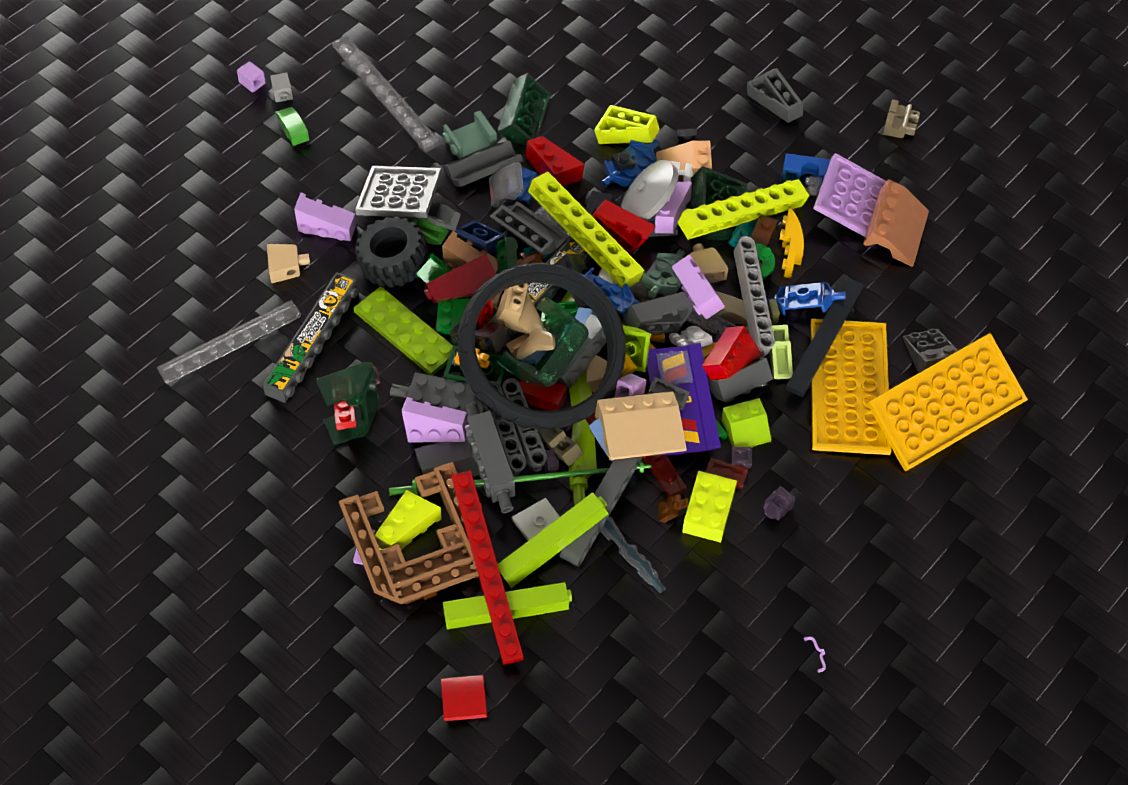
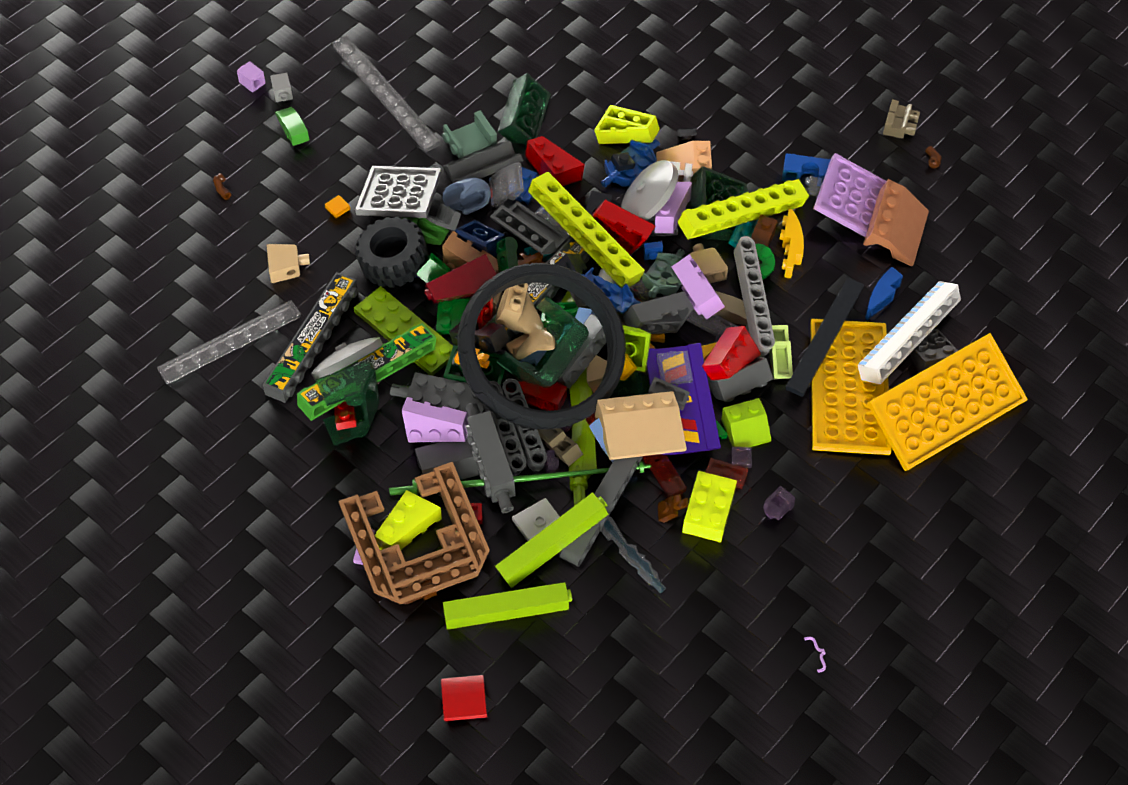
(218, 180): none -> reddish brown arm
(324, 220): lavender wedge -> none
(337, 206): none -> light orange tile
(345, 356): none -> light grey dish
(385, 360): none -> brick
(467, 195): none -> sand blue hair
(487, 568): red plate -> none
(630, 386): lavender brick -> none
(651, 250): none -> blue plate
(691, 336): white plate -> none
(773, 311): olive tile -> none
(776, 95): dark grey wedge -> none
(815, 296): blue plate -> none
(883, 292): none -> blue slope
(909, 332): none -> white brick
(935, 157): none -> reddish brown arm

